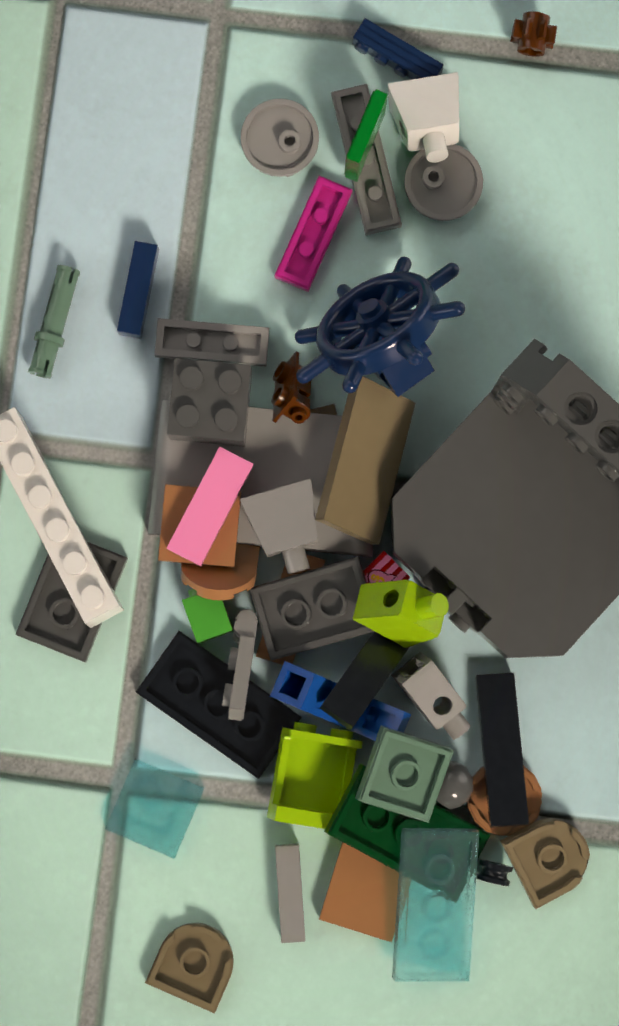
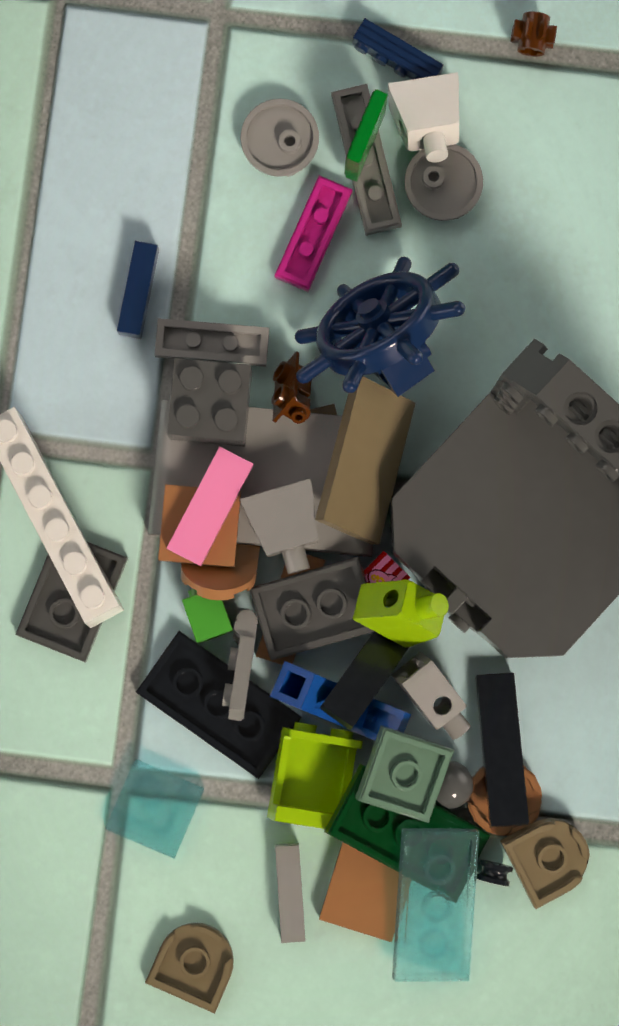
(54, 320): sand green pin -> none

